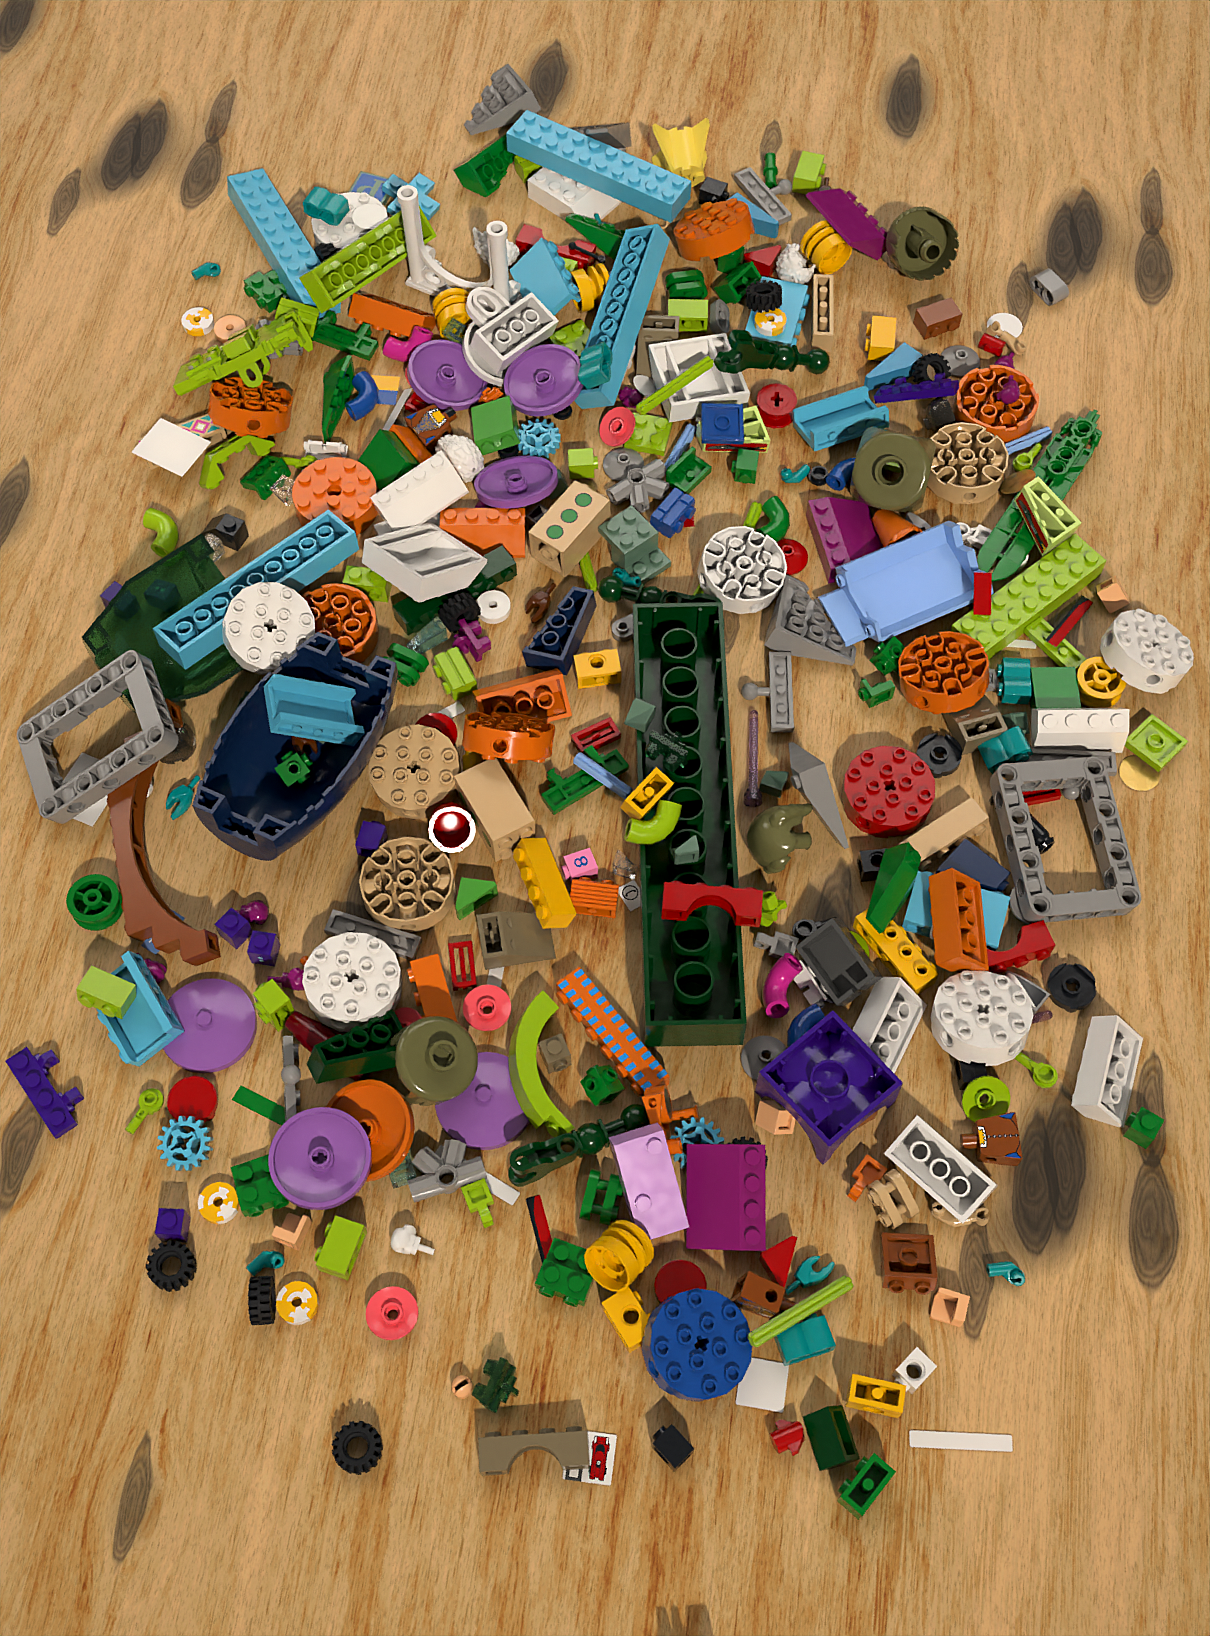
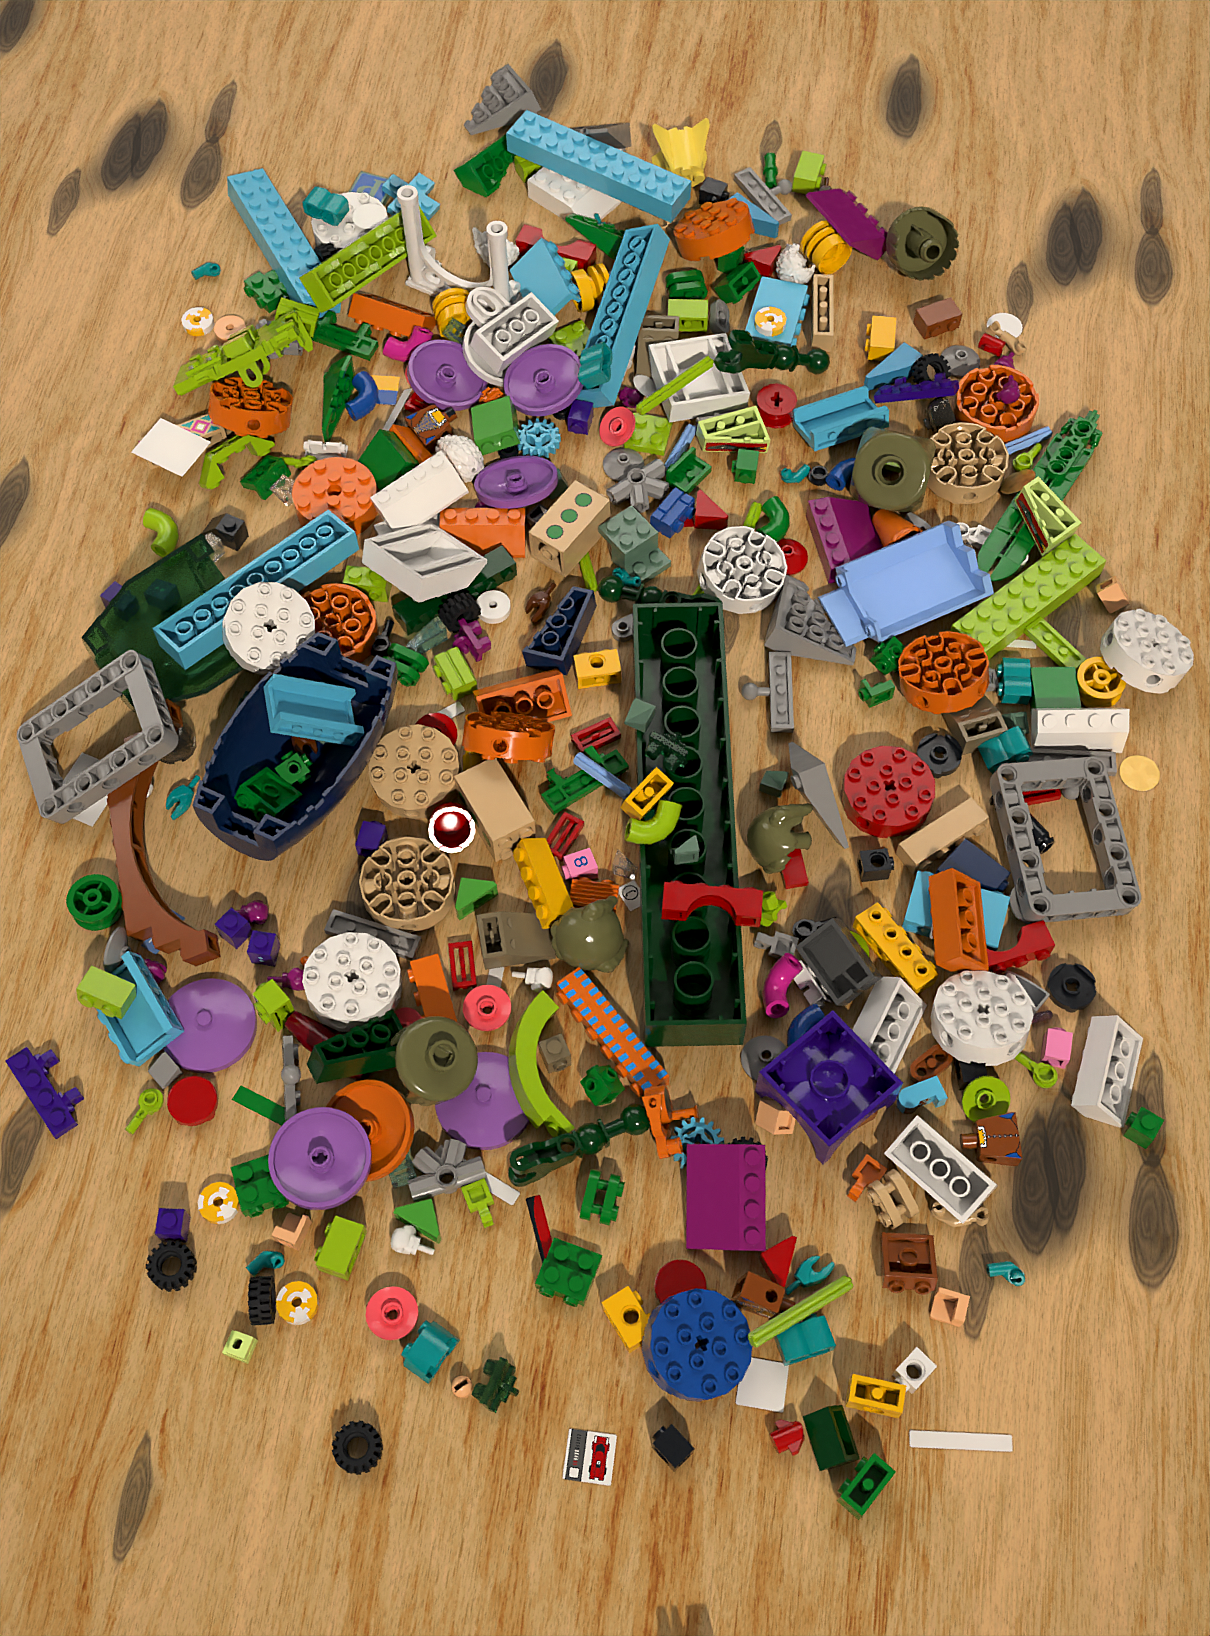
(115, 948): none -> light grey dish
(164, 1070): none -> light grey slope
(179, 1134): medium azure gear -> none
(246, 1349): none -> yellowish green piece
(267, 795): none -> green plate
(382, 642): none -> black plate
(422, 1217): none -> bright green slope
(429, 1350): none -> teal cylinder
(499, 1452): dark tan arch -> none
(538, 978): none -> white piece
(573, 820): none -> red tile
(580, 417): none -> dark purple brick
(581, 463): lime brick -> none
(590, 937): none -> olive piece
(601, 259): black hinge -> none
(619, 1255): yellow wheel -> none
(649, 1181): lavender brick -> none
(709, 514): none -> red slope
(722, 423): blue tile -> none
(753, 796): piece -> none
(764, 296): black tyre -> none
(795, 873): none -> red tile
(893, 884): green wedge -> none
(921, 1094): none -> medium azure leg
(929, 1064): none -> dark orange plate
(982, 593): red sticker -> none
(1049, 287): light grey beam -> none
(1056, 1047): none -> bright pink brick
(1069, 621): red sticker -> none
(1155, 743): lime plate -> none

